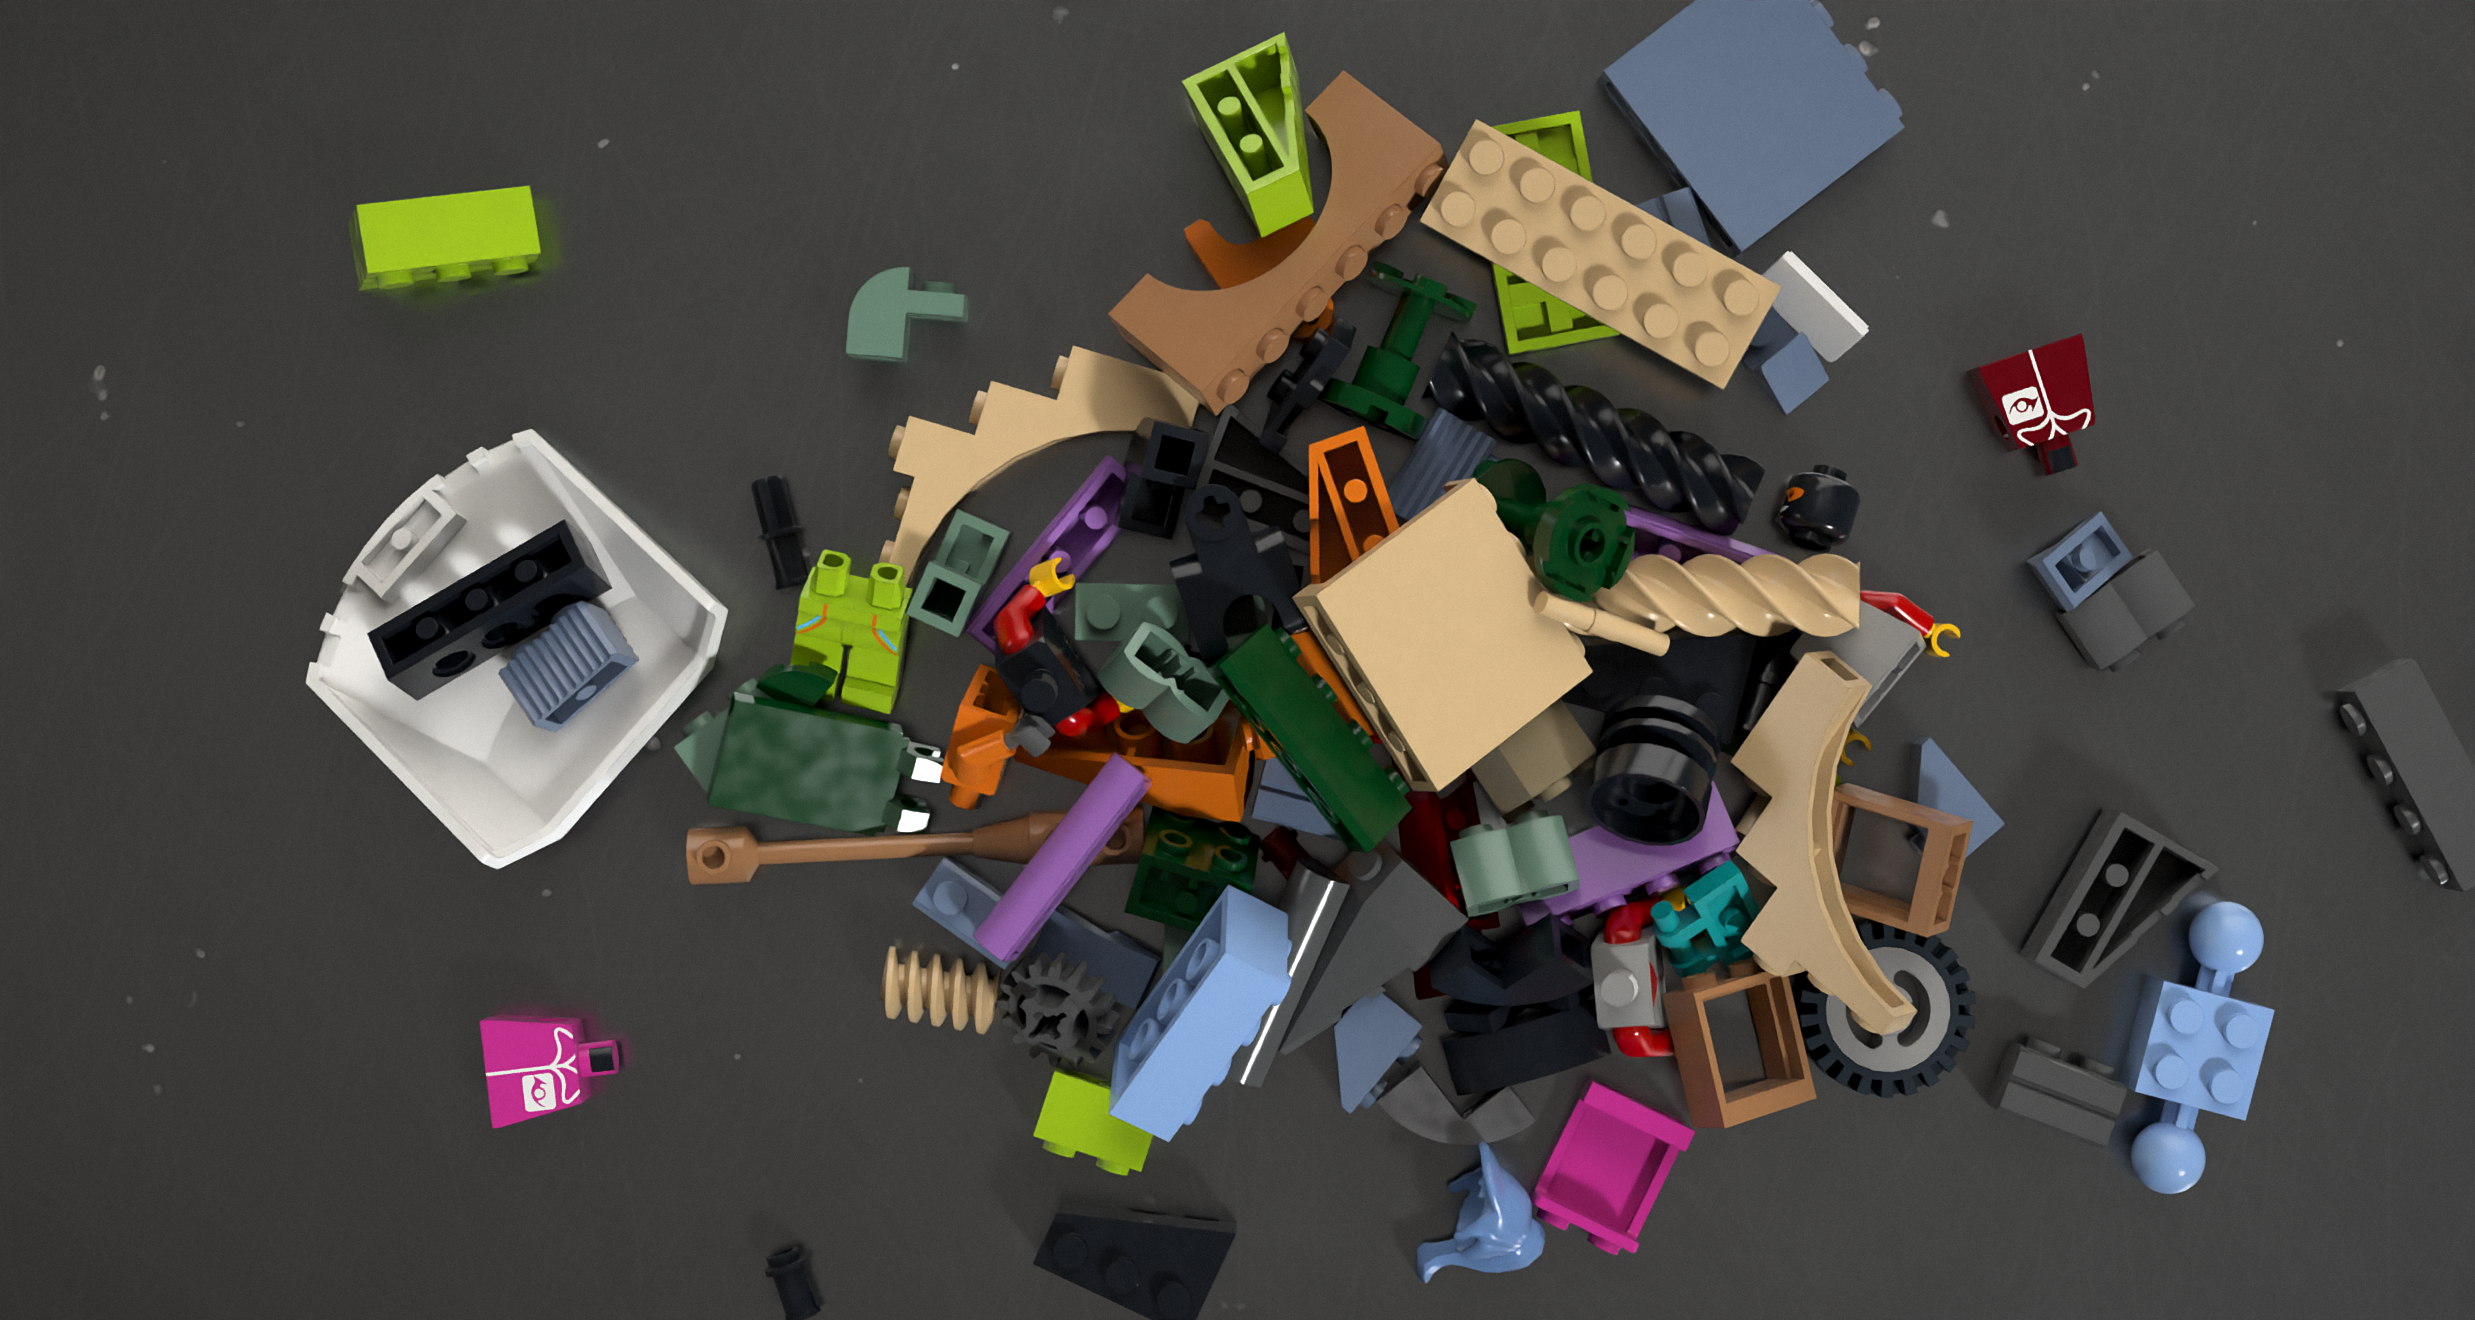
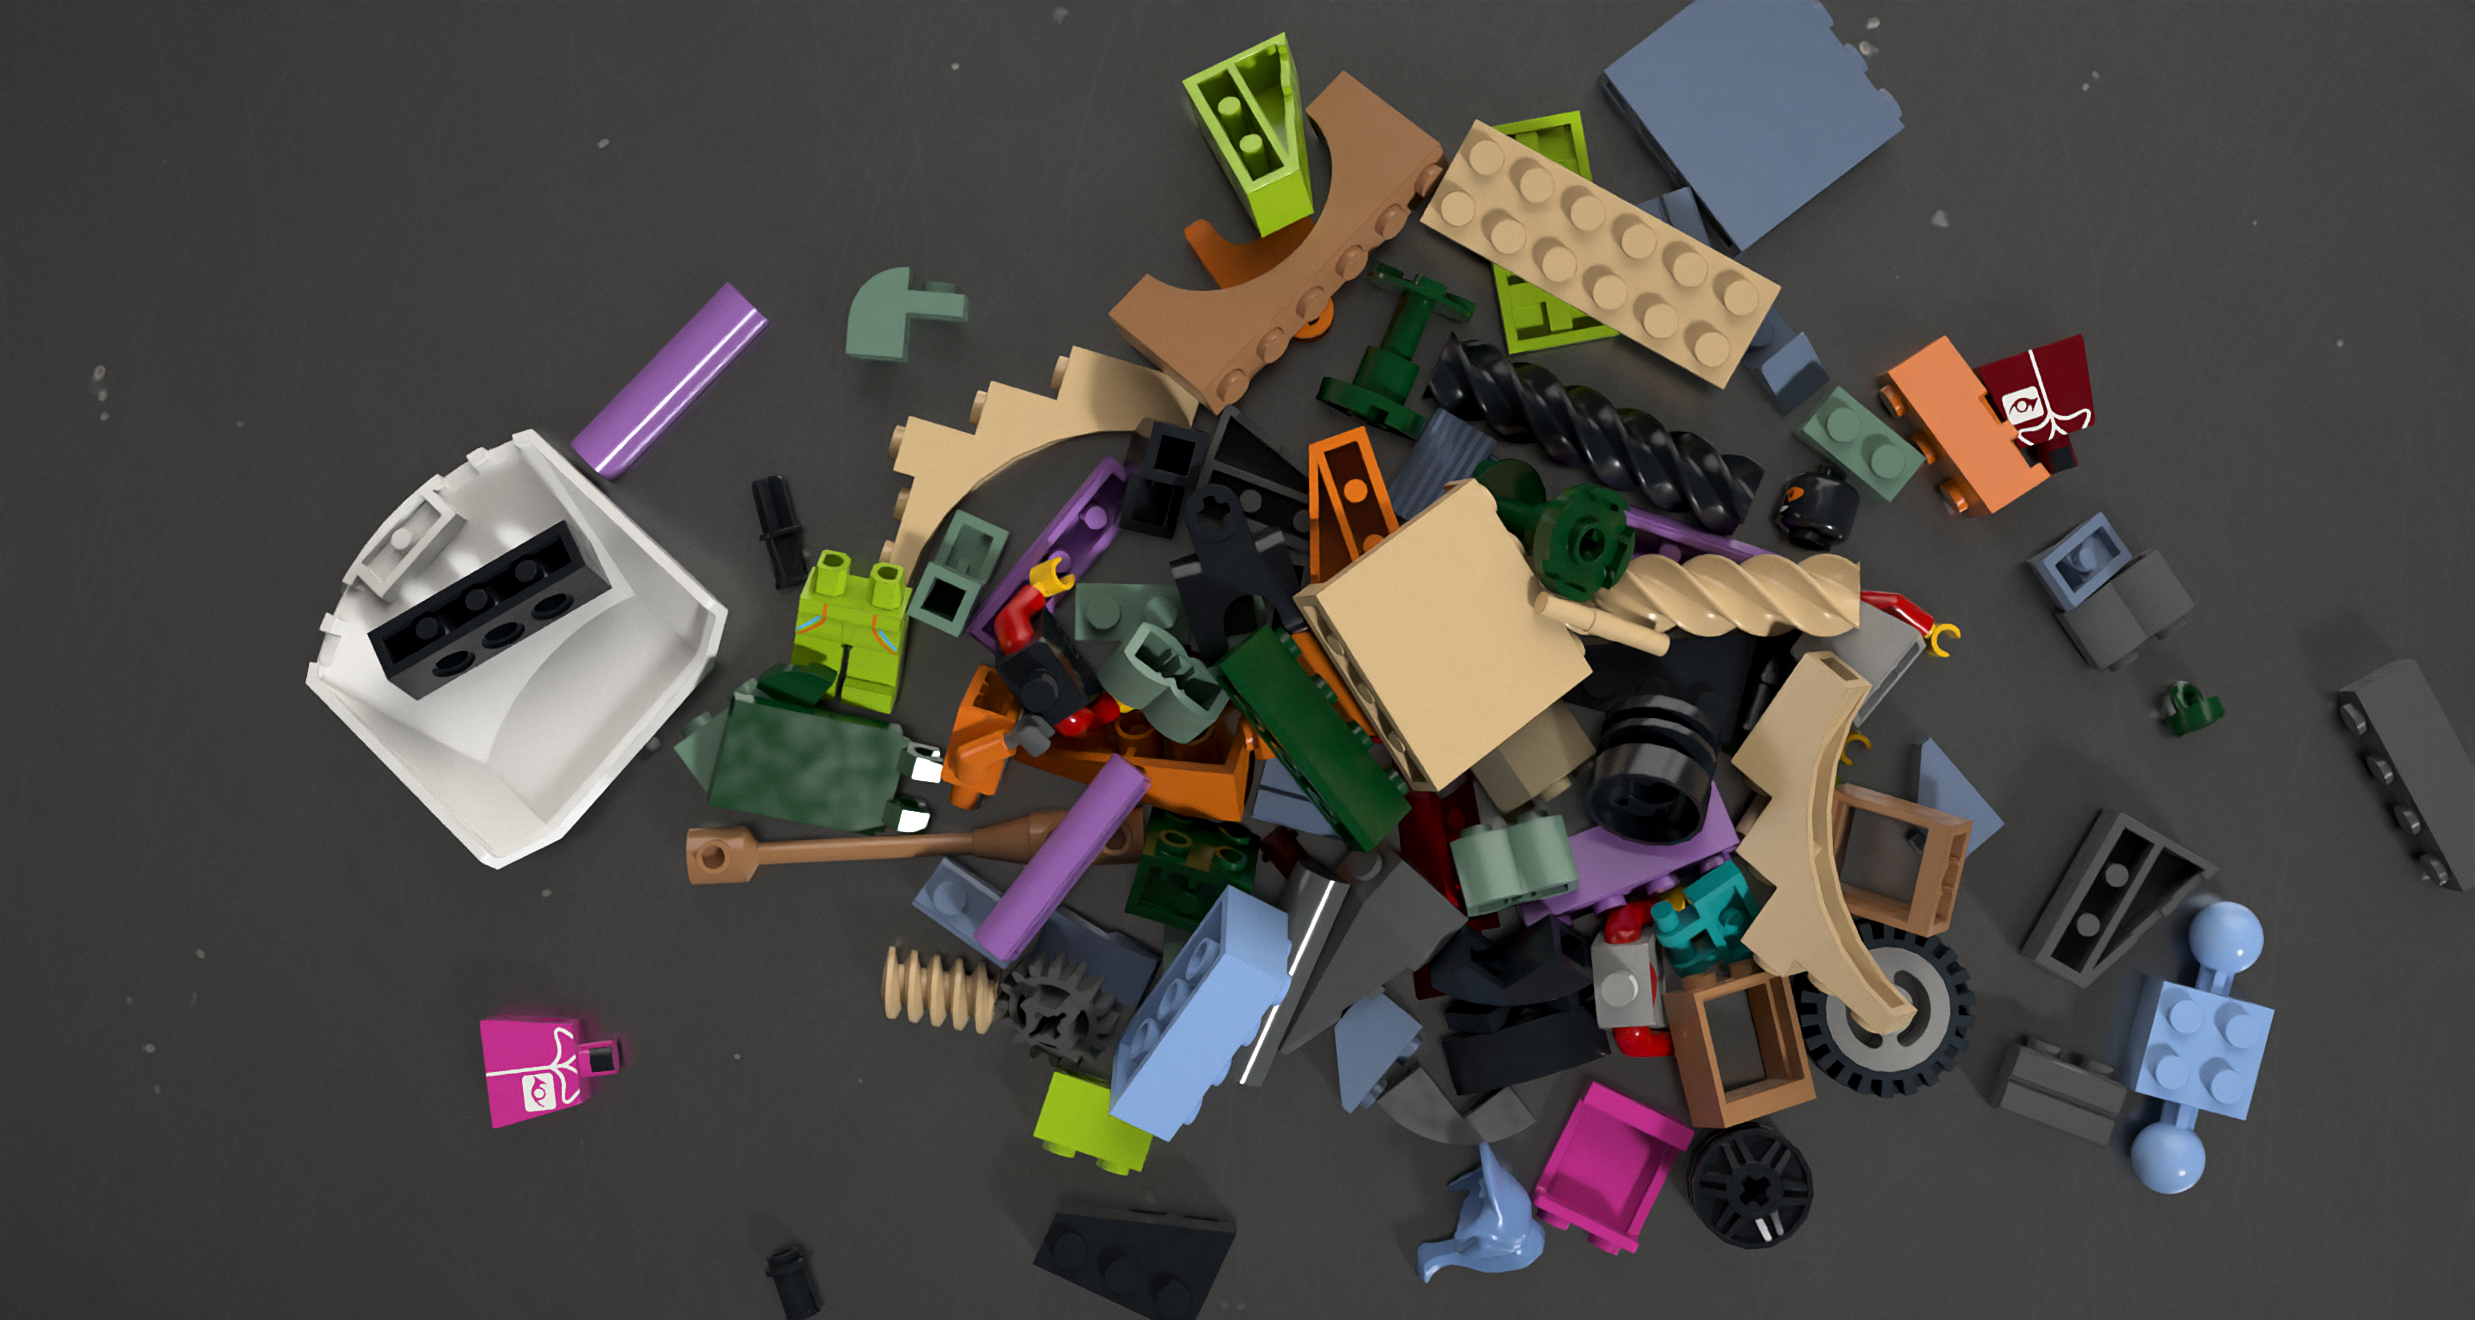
(443, 237): lime wedge -> none
(567, 665): sand blue brick -> none
(669, 383): none -> medium lavender brick
(1300, 389): black wing -> none
(1713, 1185): none -> black wheel
(1814, 308): white slope -> none
(1859, 445): none -> sand green brick
(1958, 430): none -> orange wedge
(2194, 717): none -> dark green tile

